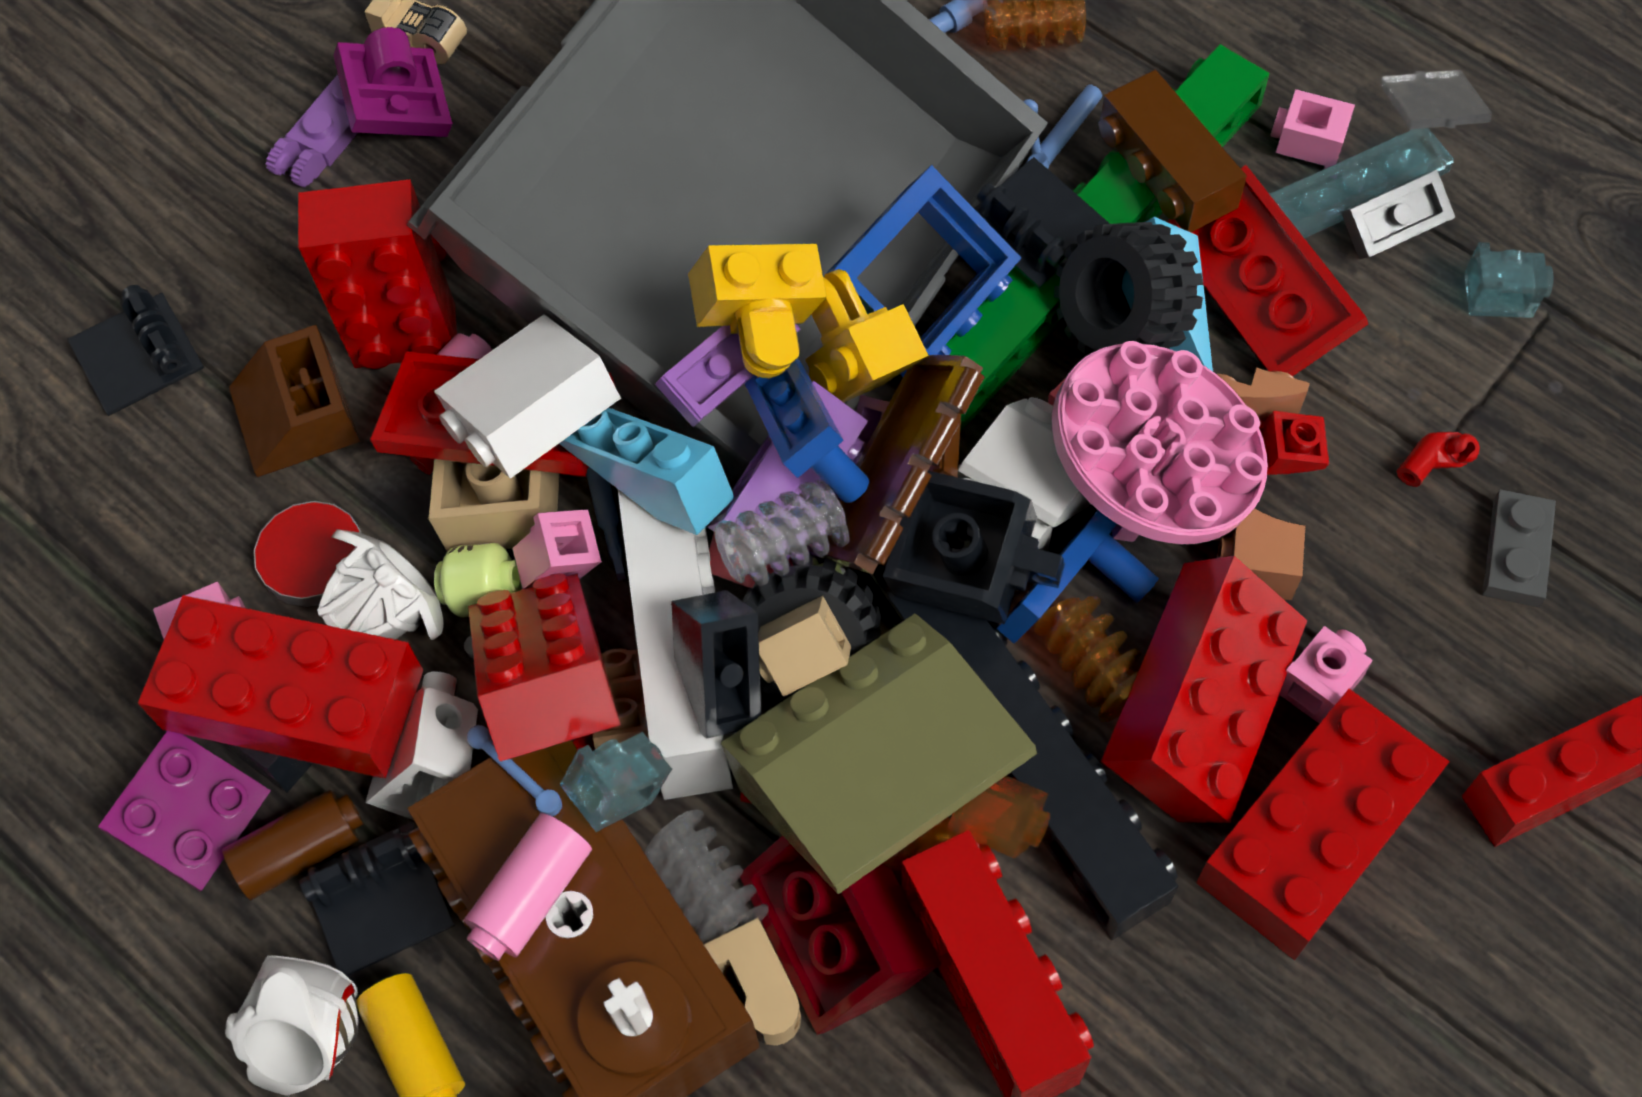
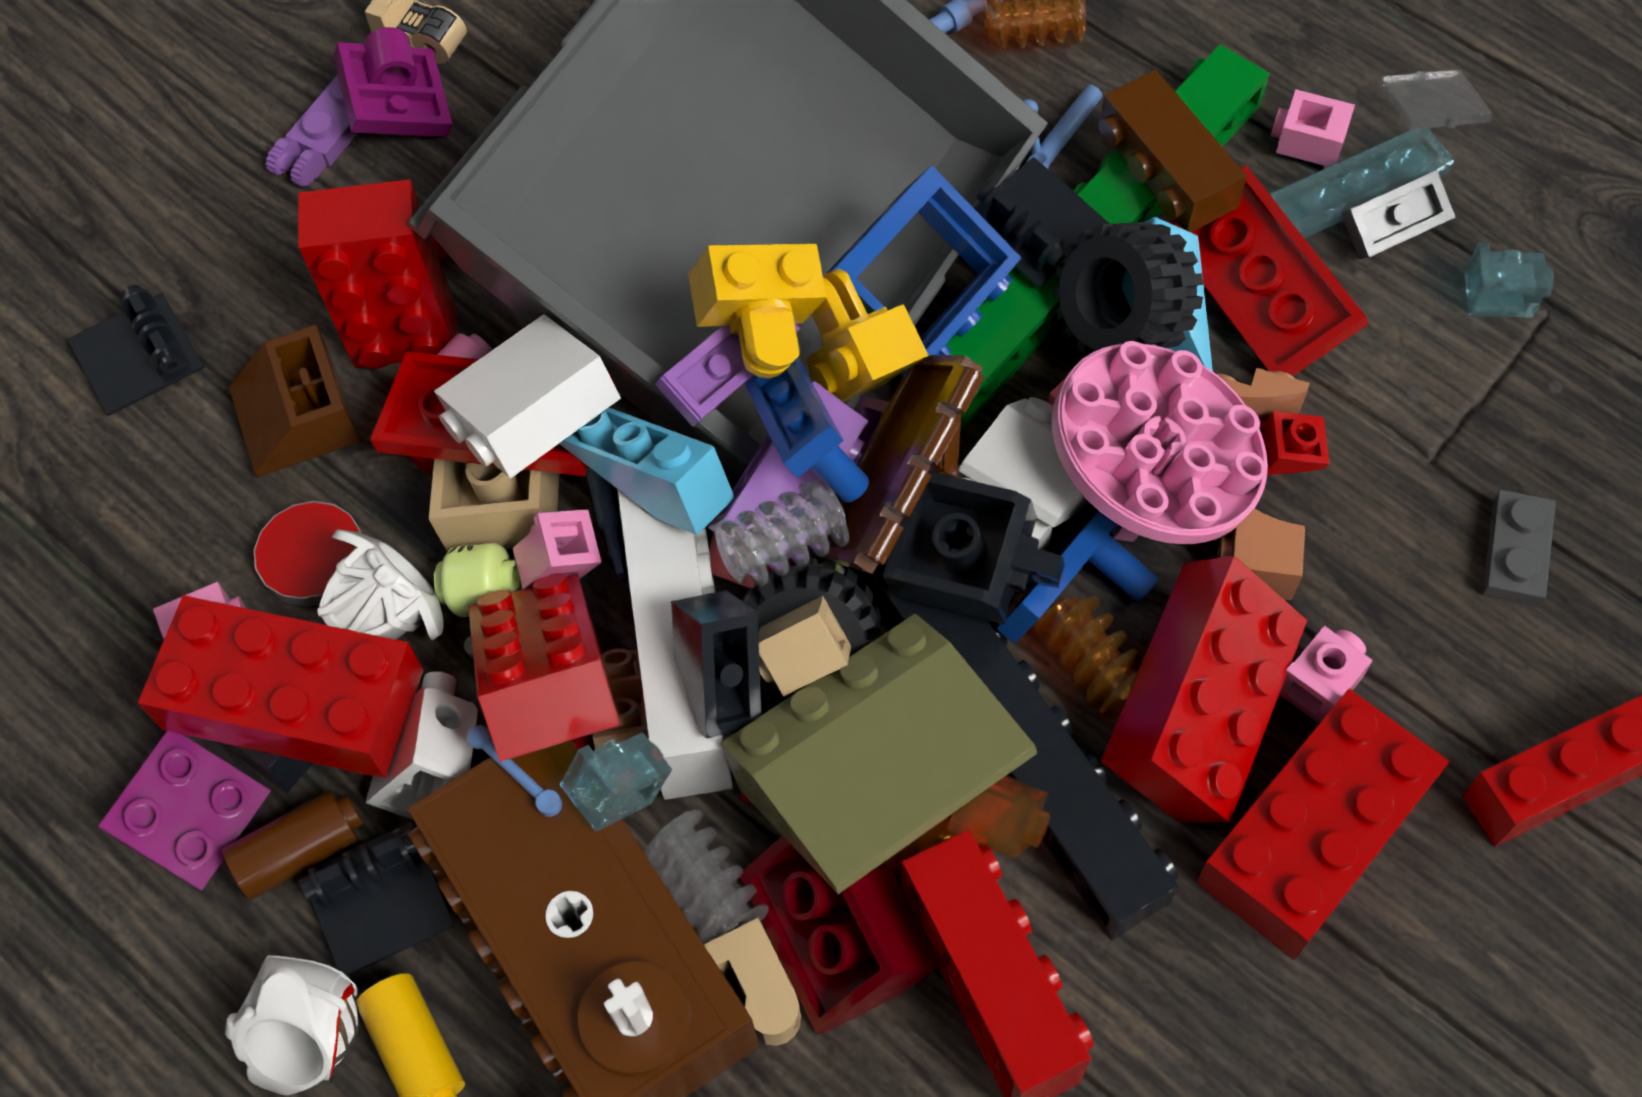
(526, 887): bright pink brick -> none
(1435, 452): red arm -> none

